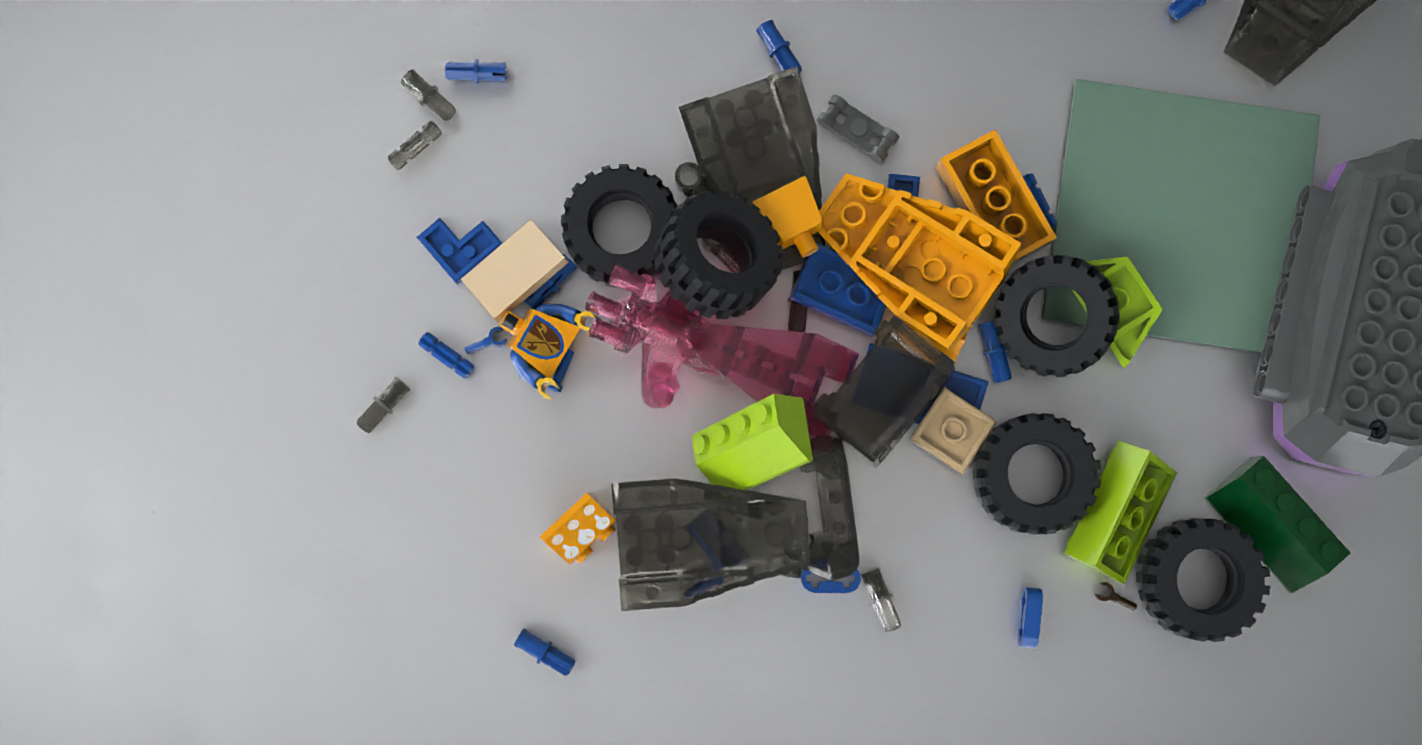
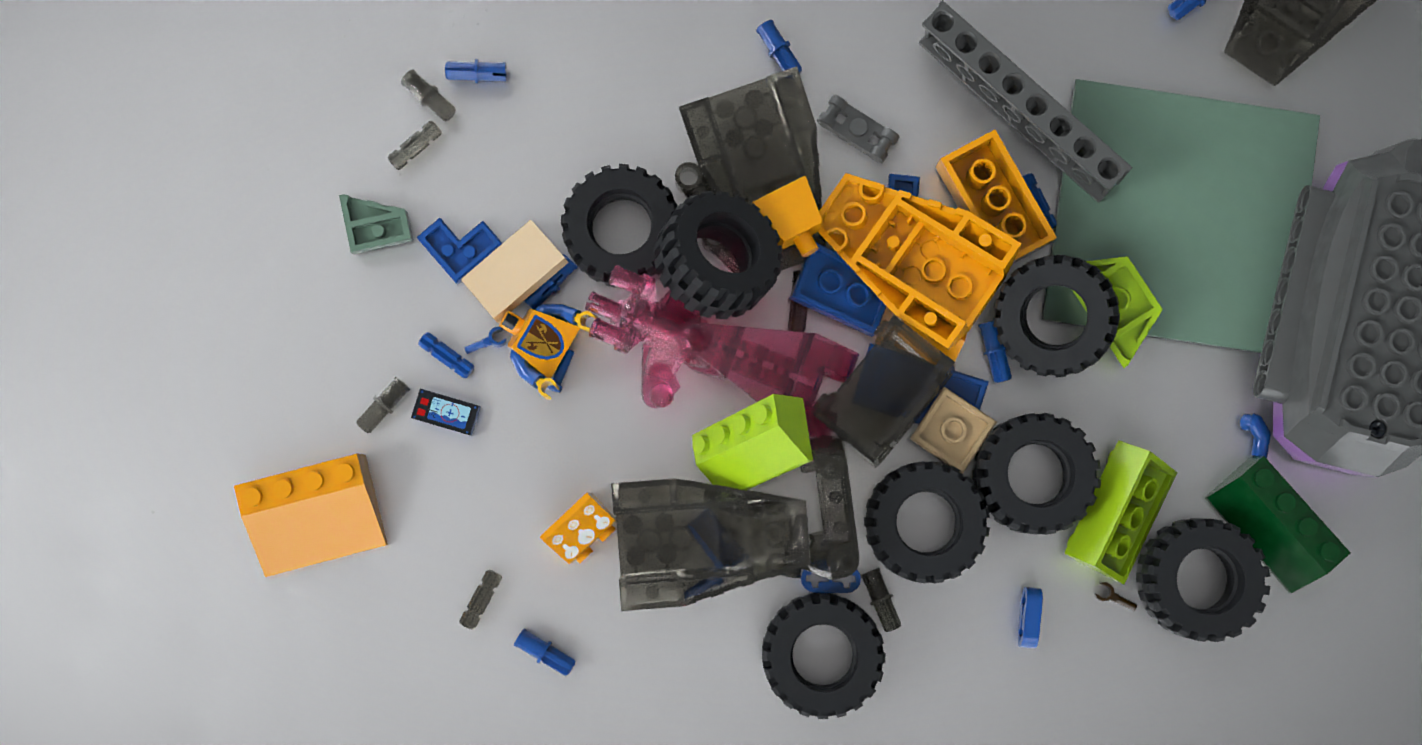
(311, 514): none -> light orange slope
(374, 225): none -> sand green wing
(445, 412): none -> tile
(480, 599): none -> clear smoke axle
(832, 698): none -> black tyre
(969, 522): none -> black tyre
(1022, 103): none -> dark grey tile
(1260, 432): none -> blue arm

